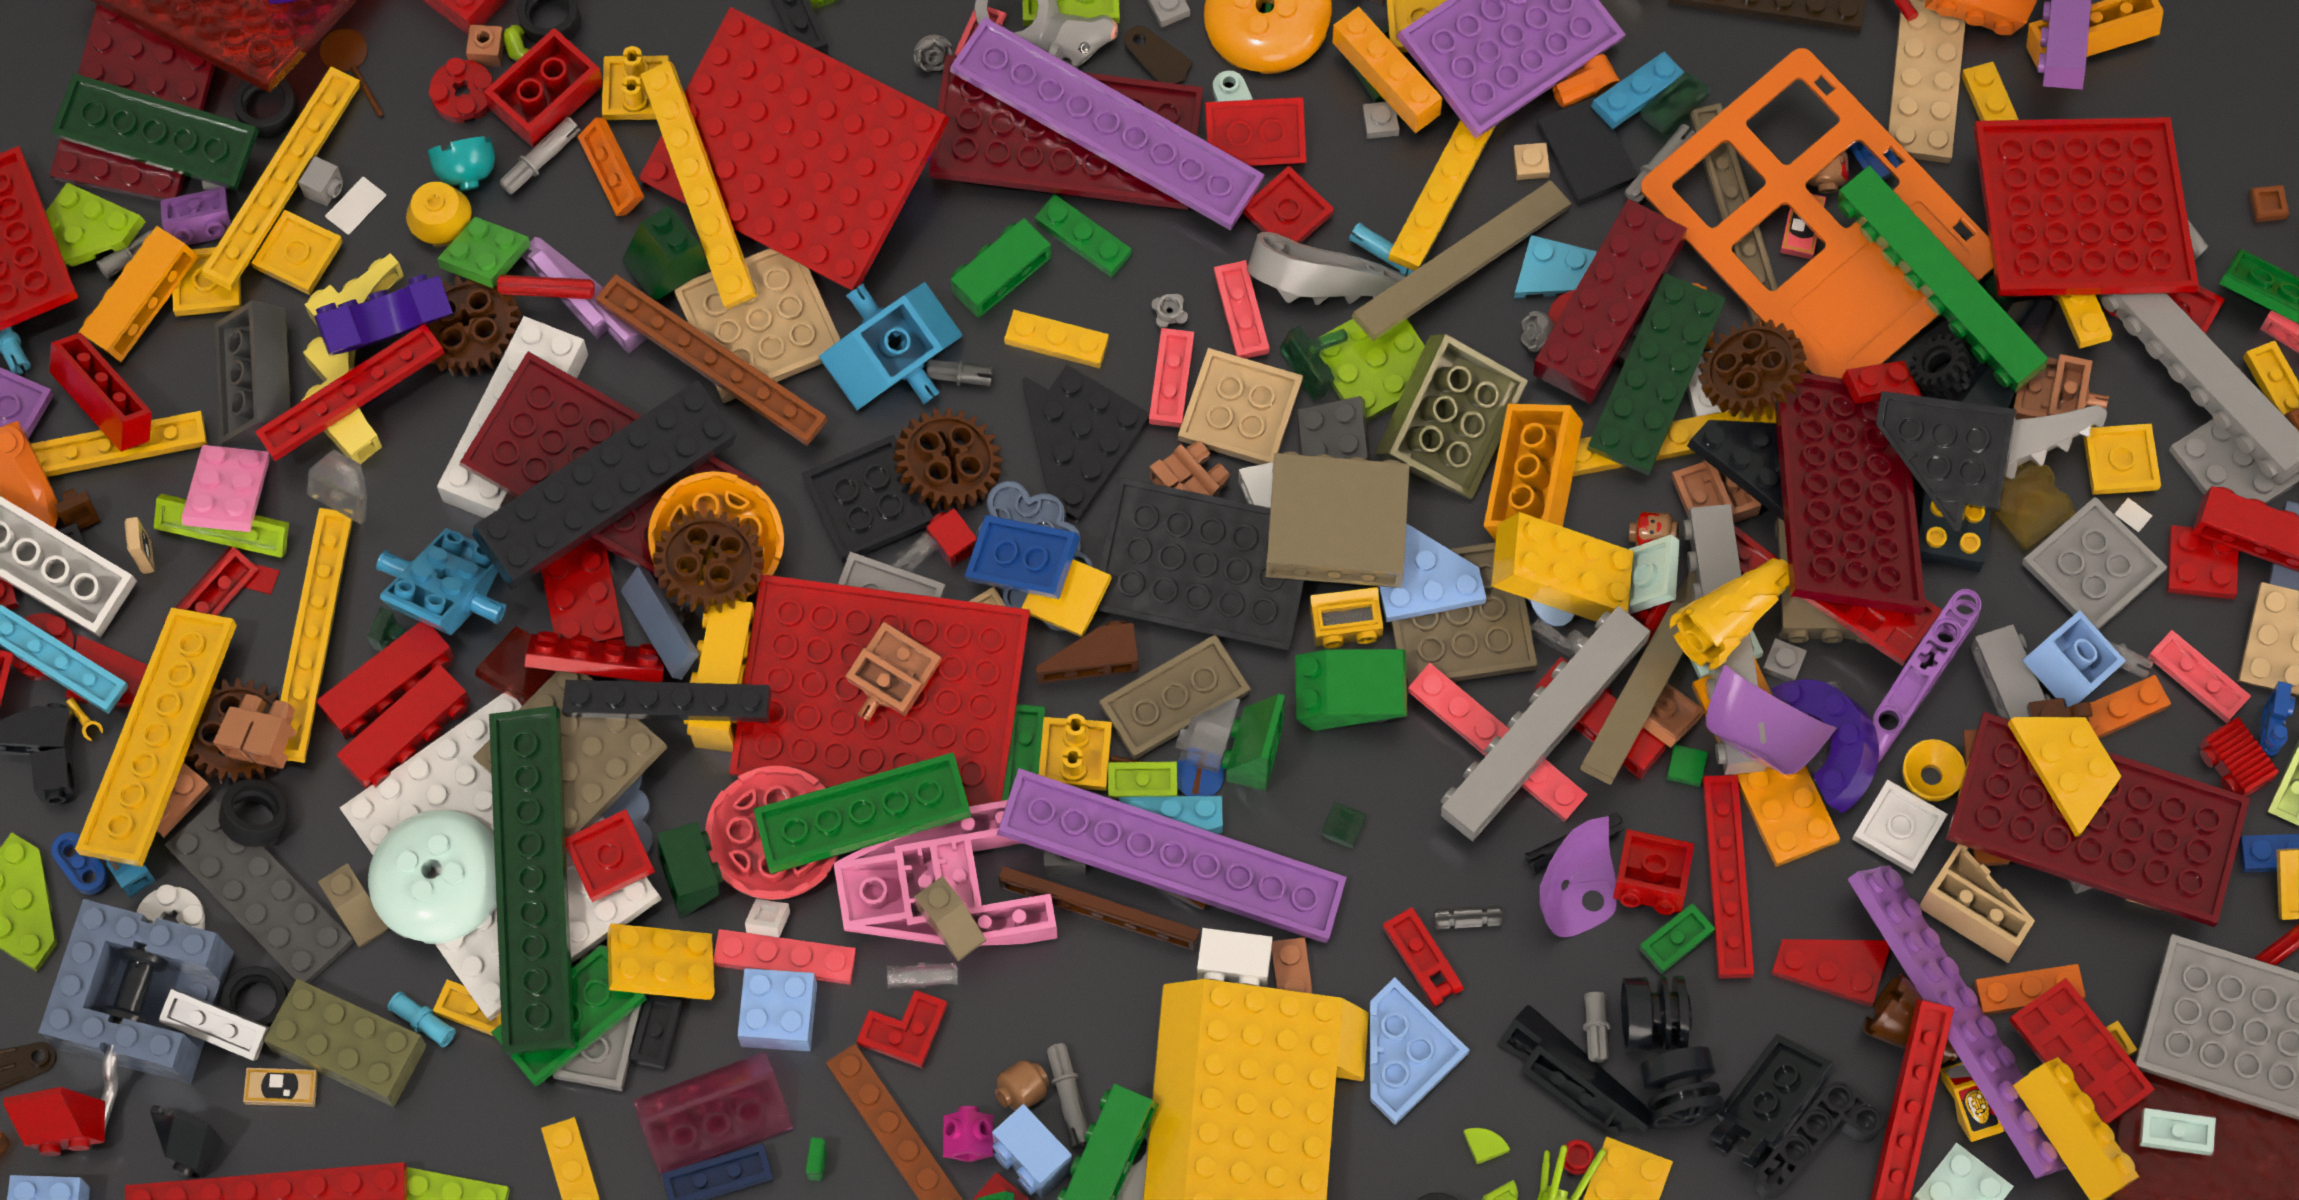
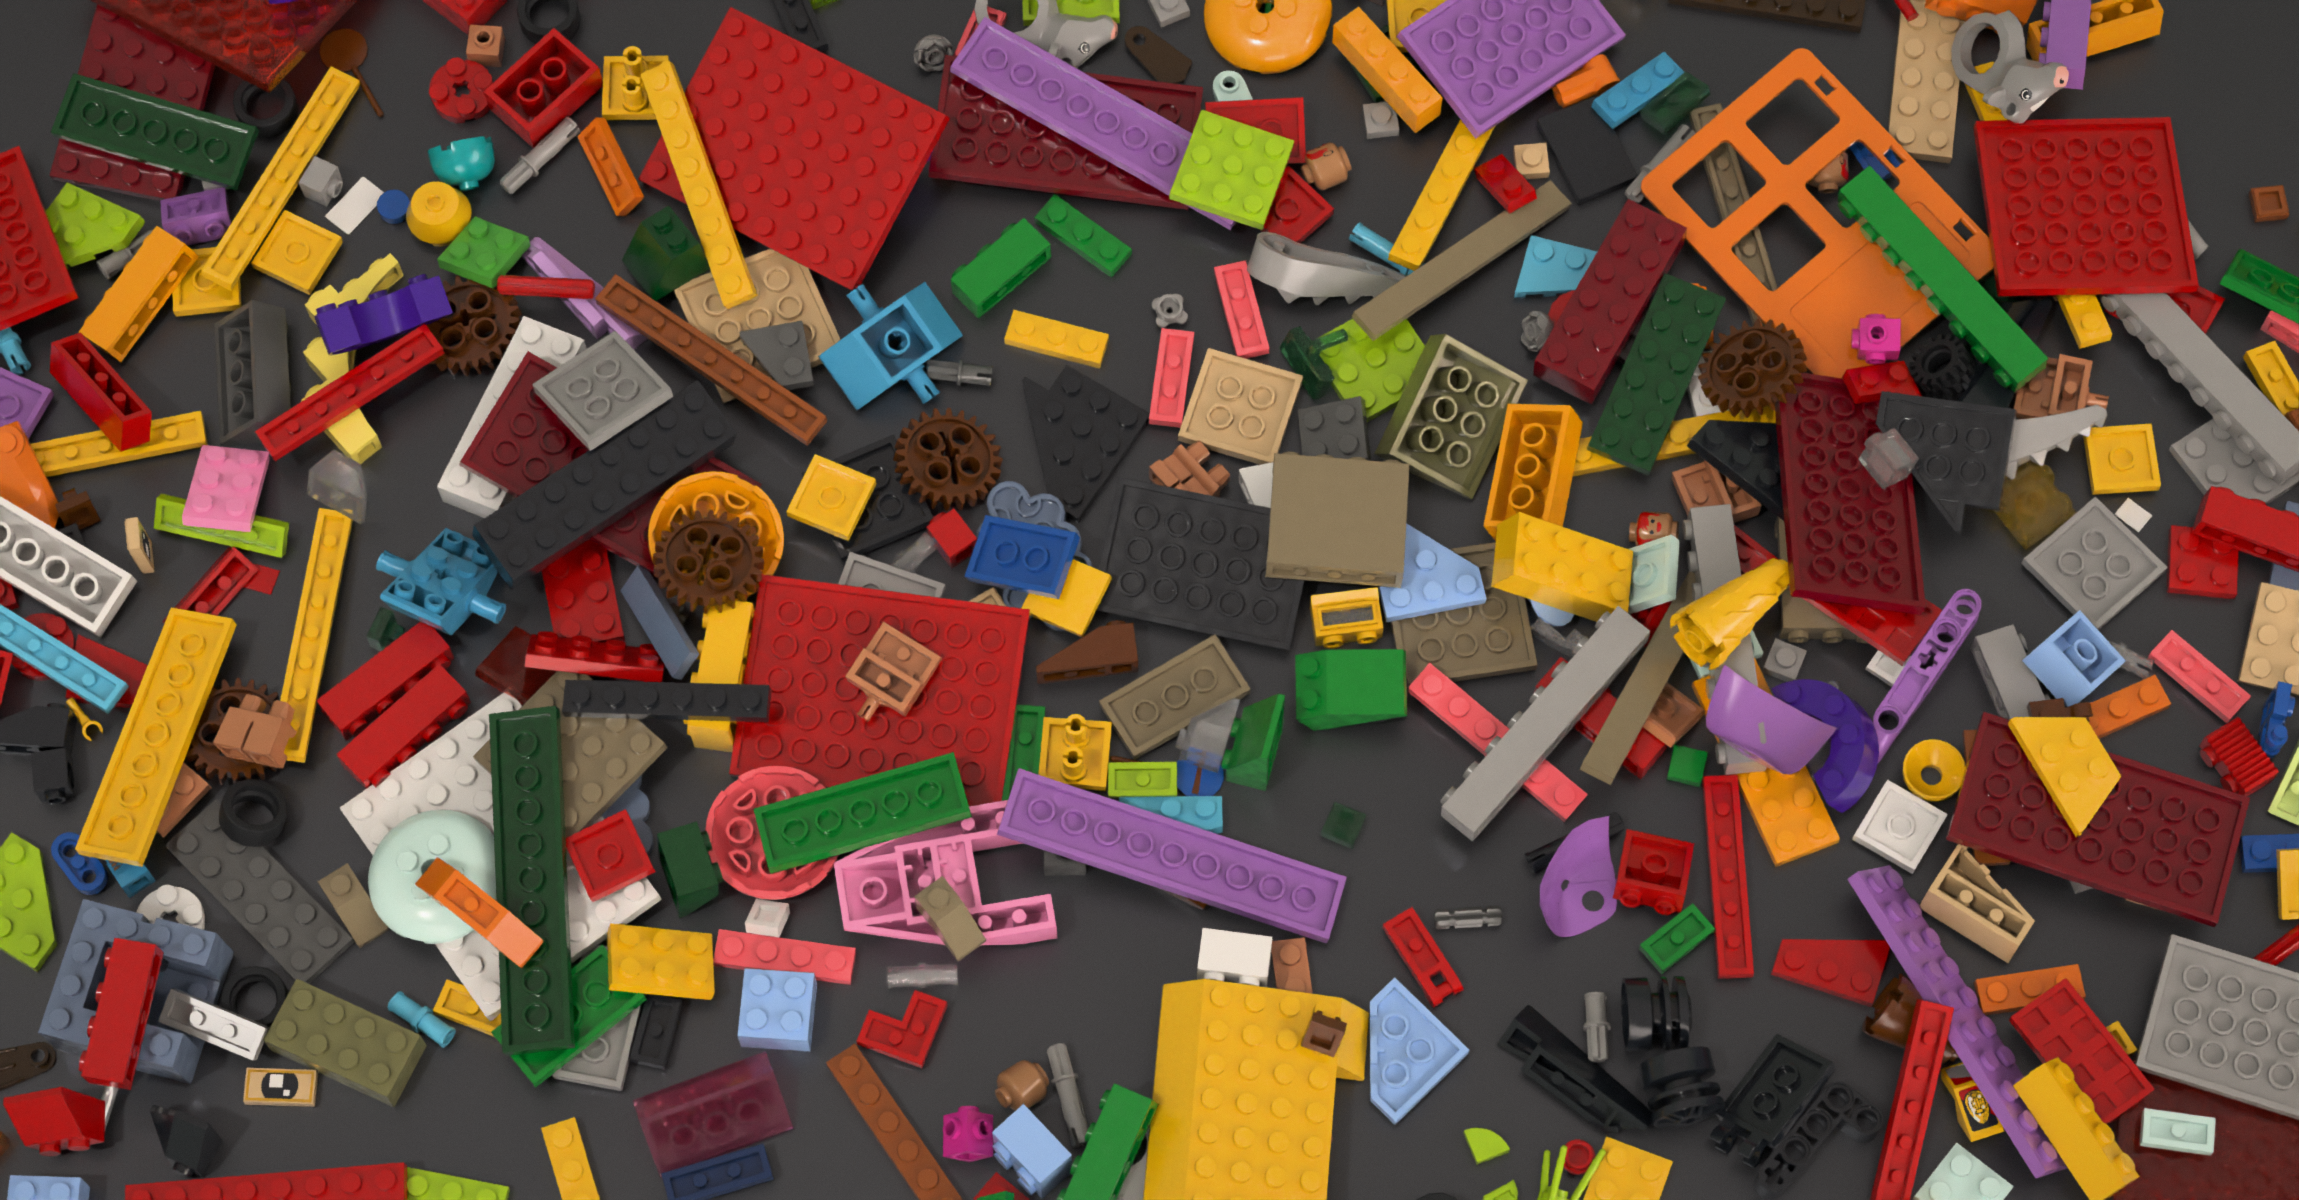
(121, 1013): none -> red brick
(393, 206): none -> blue tile
(479, 911): none -> orange slope
(513, 42): lime arm -> none
(602, 390): none -> light grey plate
(781, 353): none -> dark grey wing
(816, 1159): green tile -> none
(831, 497): none -> yellow plate
(1101, 909): reddish brown tile -> none
(1231, 169): none -> lime plate
(1323, 1034): none -> reddish brown tile
(1326, 166): none -> medium nougat head
(1505, 183): none -> red plate
(1798, 237): tile -> none
(1877, 339): none -> dark pink brick
(1885, 668): none -> white plate
(1888, 458): none -> clear brick
(1943, 545): black brick -> none
(2013, 81): none -> light grey animal

